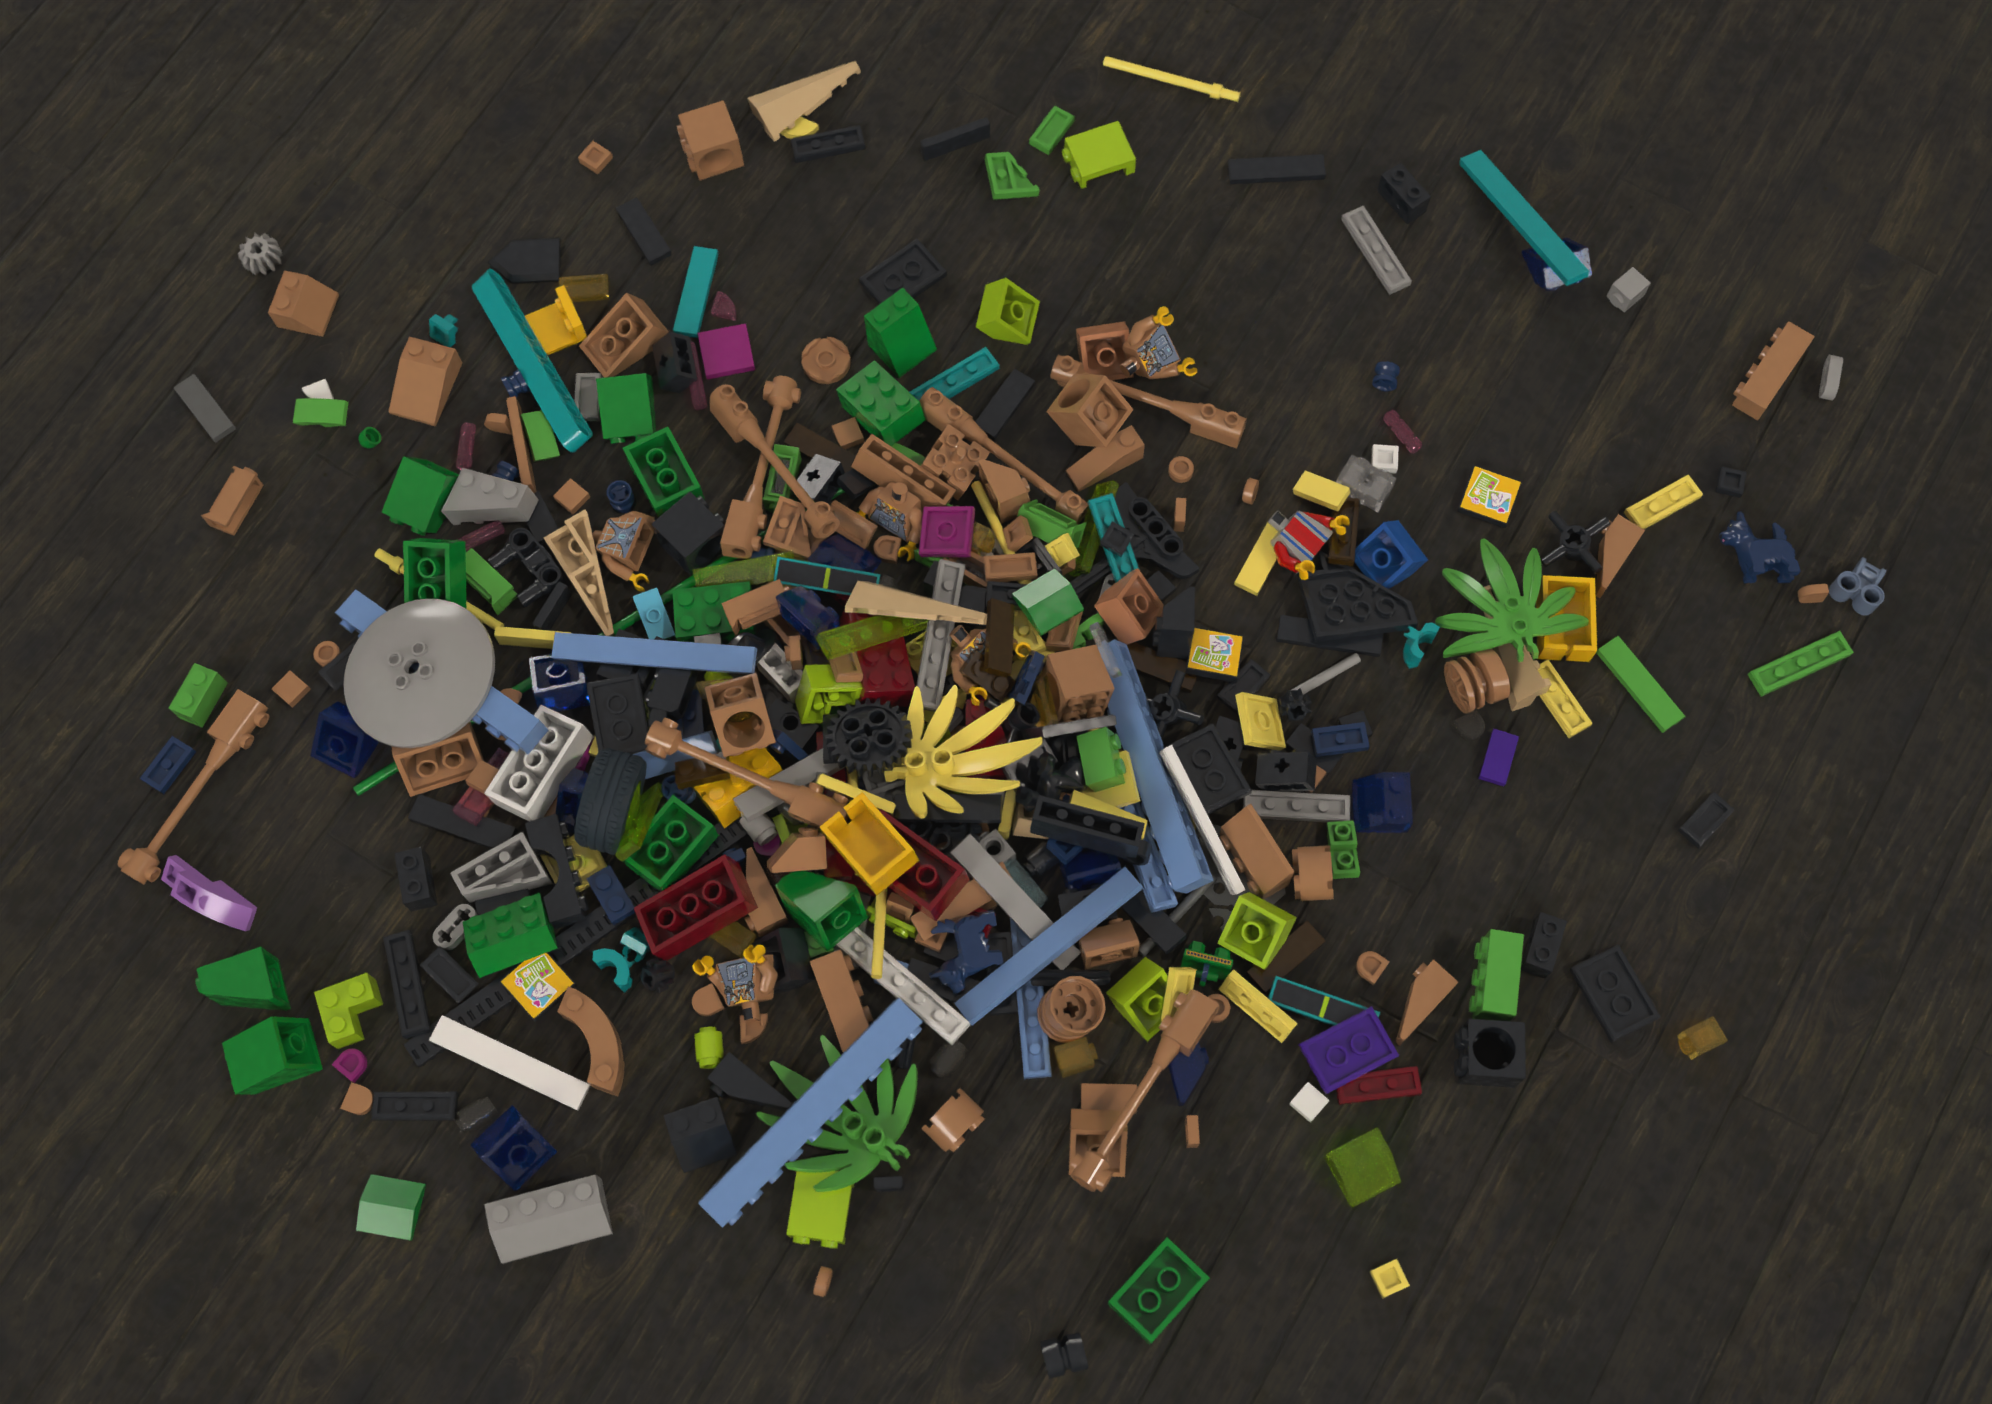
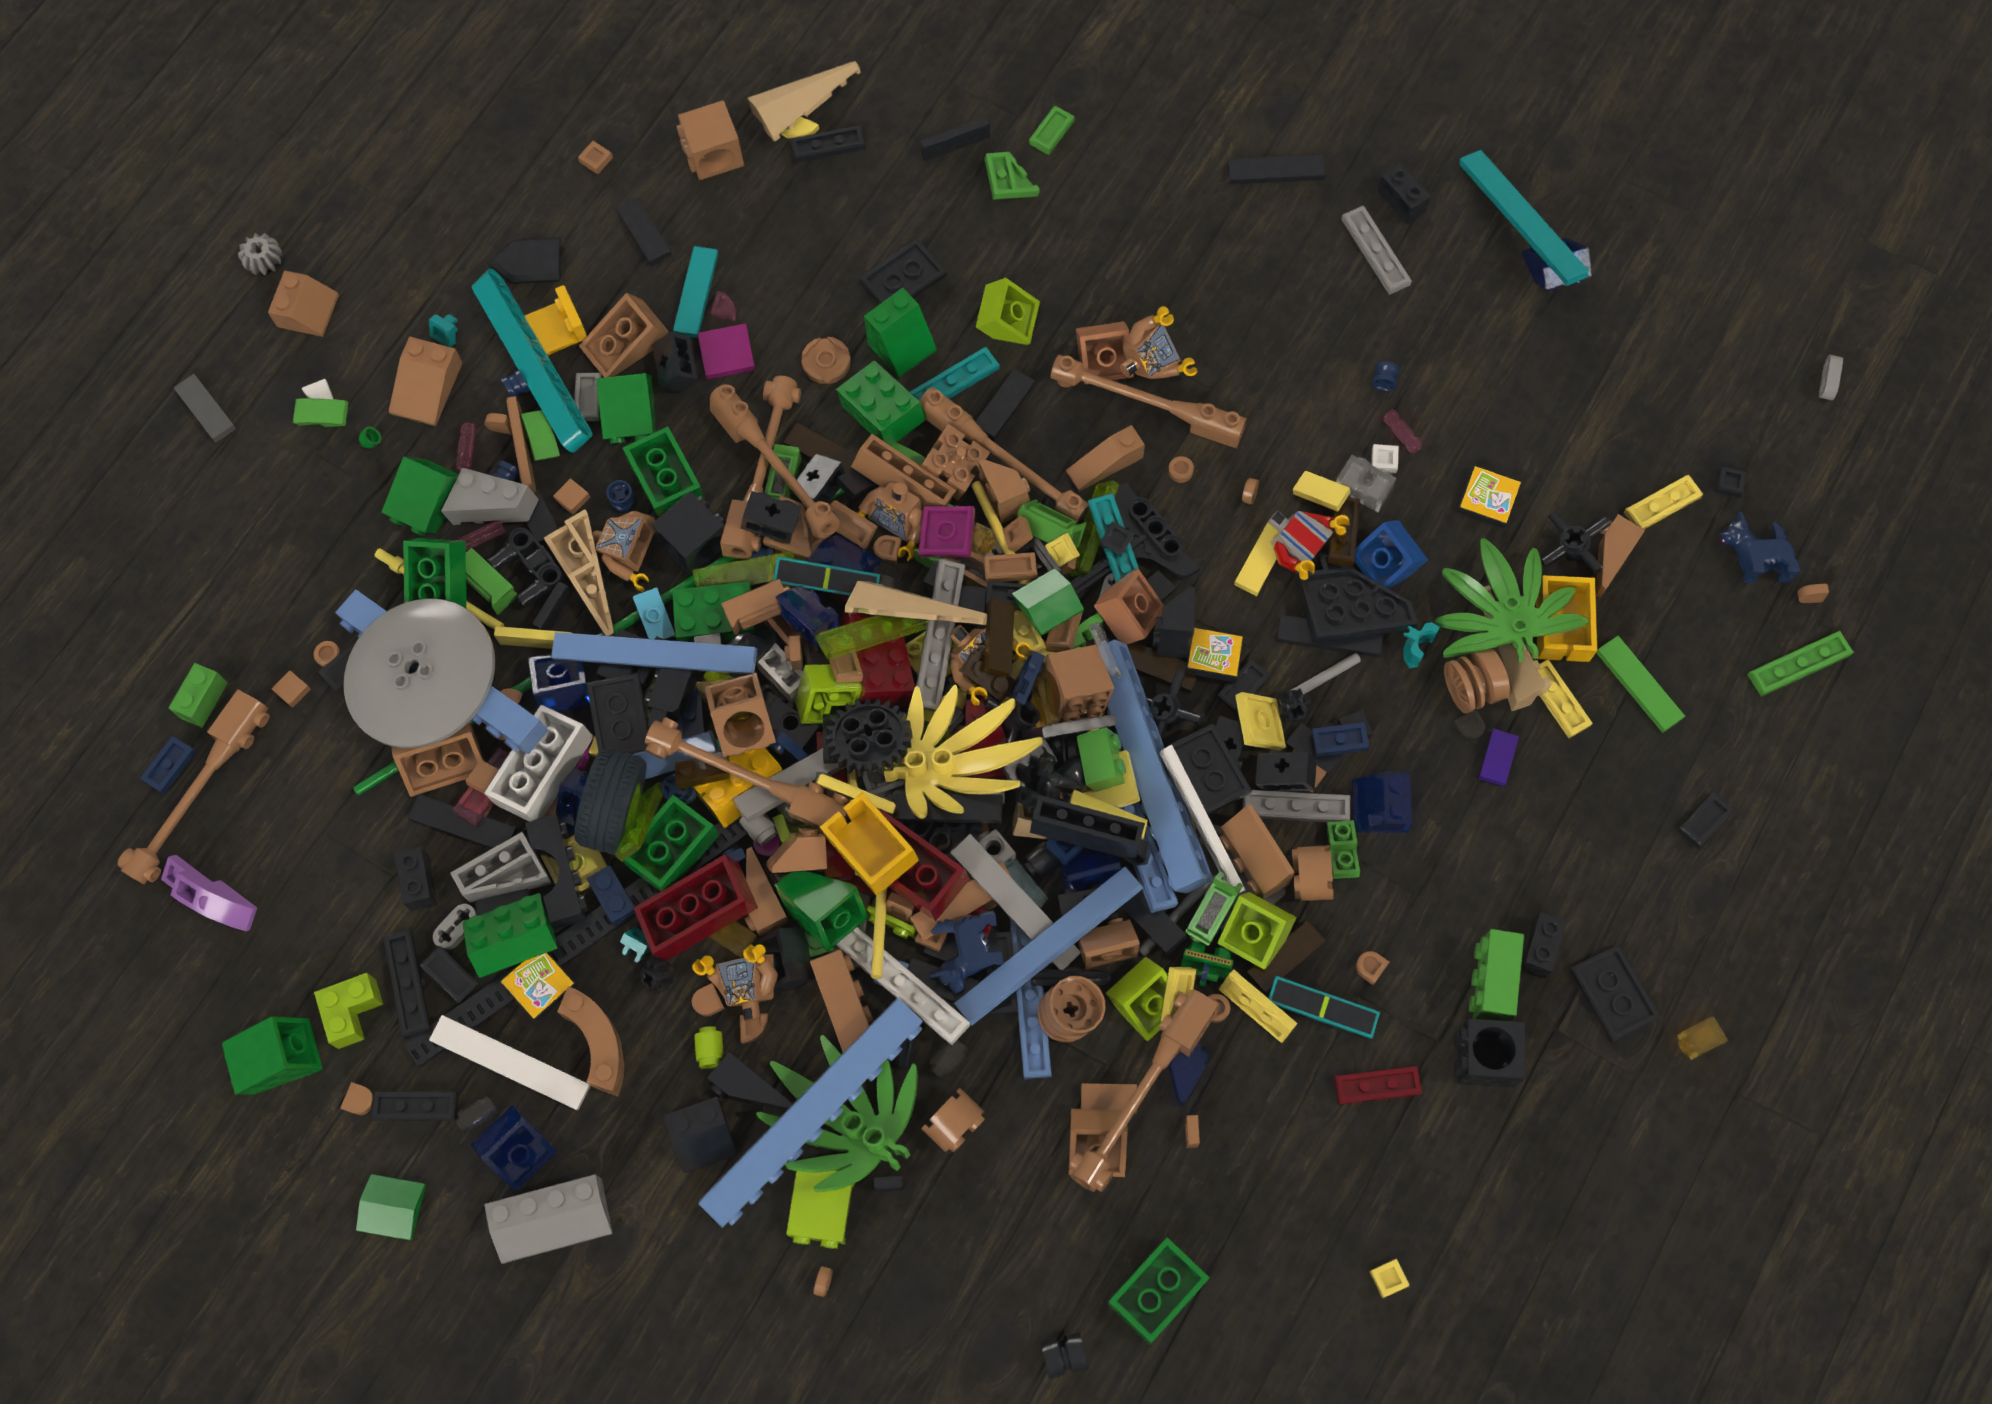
(234, 500): medium nougat window -> none
(245, 981): green slope -> none
(341, 741): clear blue slope -> none
(351, 1064): magenta tile -> none
(586, 287): clear yellow tile -> none
(608, 957): teal piece -> none
(697, 387): clear pink axle -> none
(758, 518): none -> black brick
(848, 433): medium nougat tile -> none
(1007, 814): light yellow tile -> none
(1075, 1057): clear yellow brick -> none
(1090, 410): medium nougat brick -> none
(1098, 153): lime panel -> none
(1179, 514): medium nougat tile -> none
(1213, 910): none -> bright green window
(1215, 90): light yellow bar -> none
(1309, 1102): white tile -> none
(1348, 1050): dark purple tile -> none
(1363, 1167): clear neon green slope -> none
(1425, 993): medium nougat slope -> none
(1628, 289): light grey brick -> none
(1772, 371): medium nougat brick -> none
(1861, 583): sand blue piece -> none

